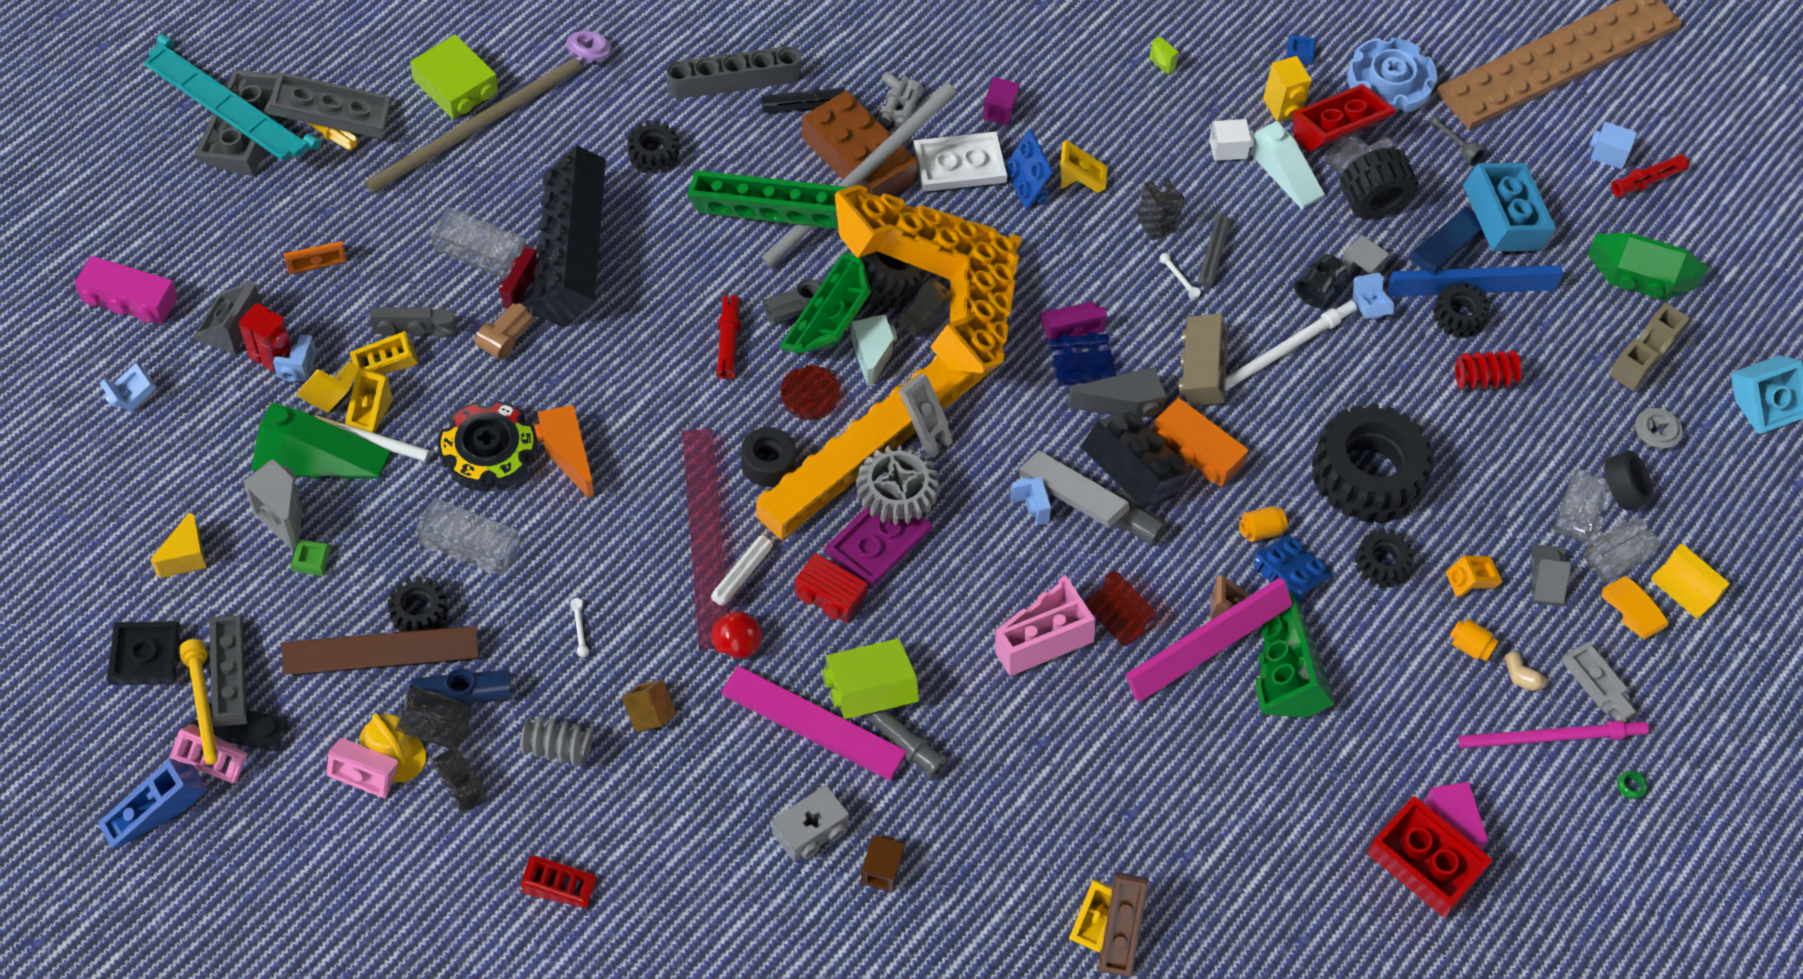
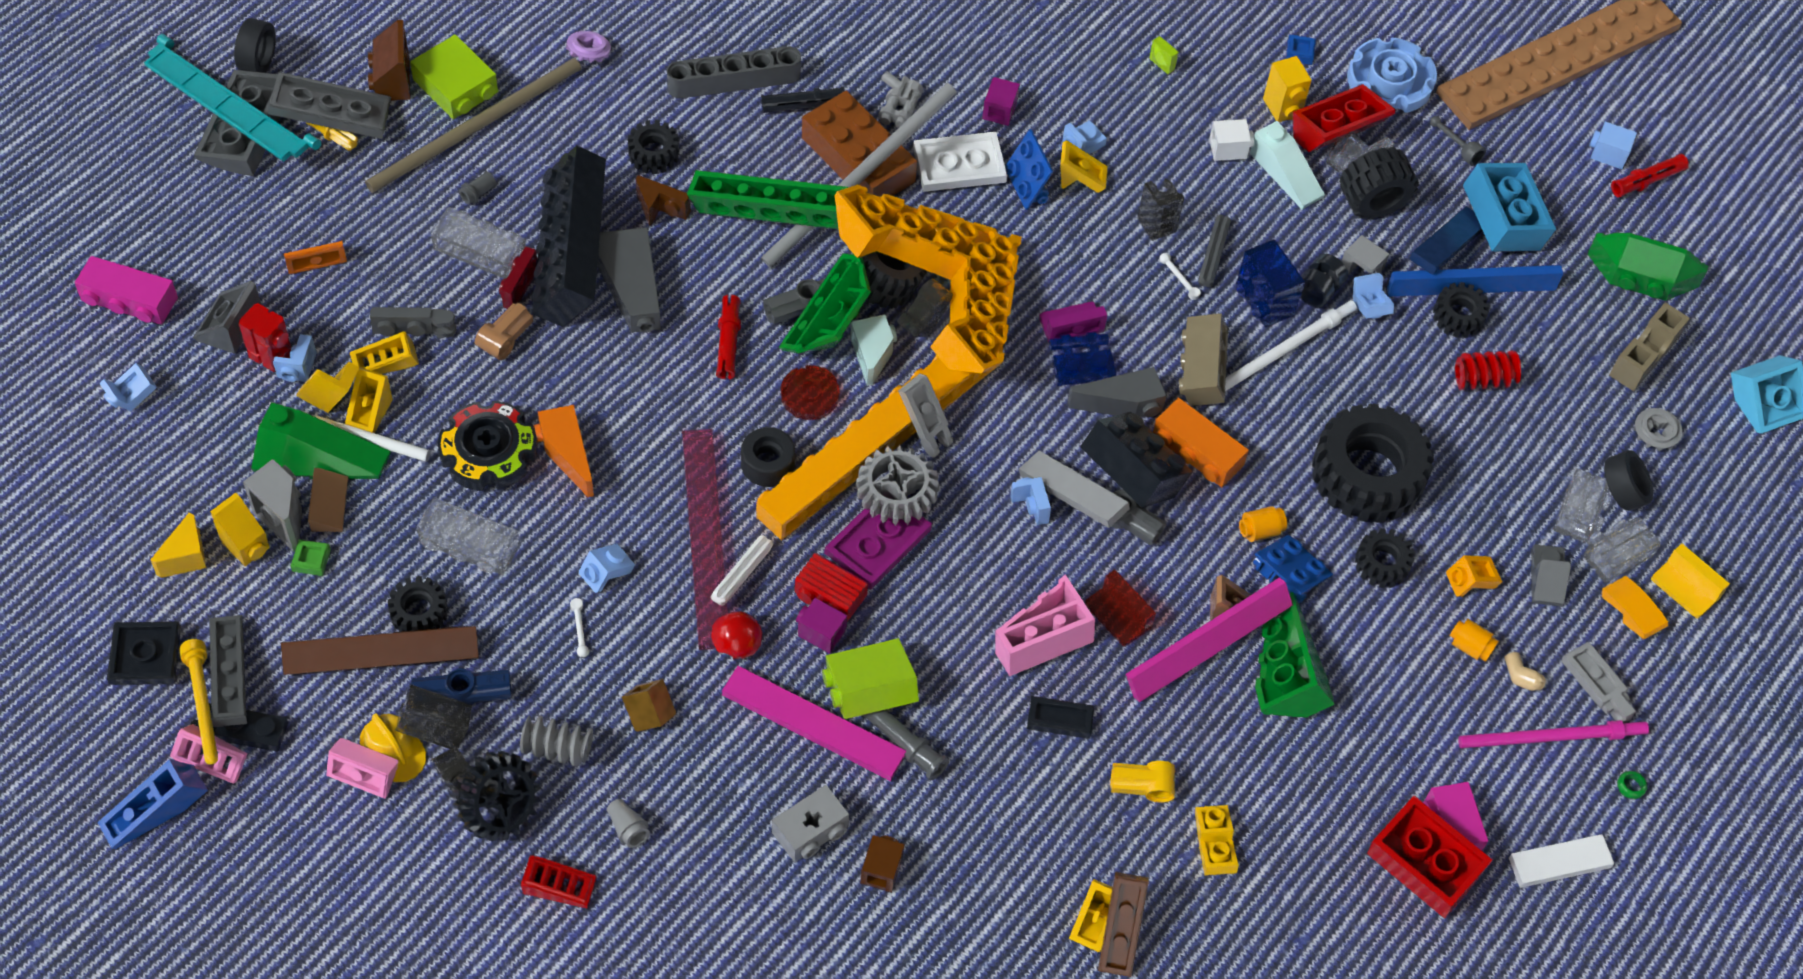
(239, 530): none -> yellow slope
(255, 45): none -> black tyre
(327, 501): none -> medium nougat slope
(390, 63): none -> reddish brown slope
(476, 188): none -> dark grey pin
(482, 788): none -> black gear
(605, 564): none -> light blue bracket
(628, 824): none -> light grey cone
(630, 277): none -> dark grey slope
(660, 197): none -> reddish brown slope
(821, 625): none -> magenta brick
(1060, 717): none -> black tile
(1085, 136): none -> light blue bracket
(1153, 780): none -> yellow piece
(1215, 840): none -> yellow slope
(1269, 283): none -> clear blue brick
(1561, 860): none -> white tile

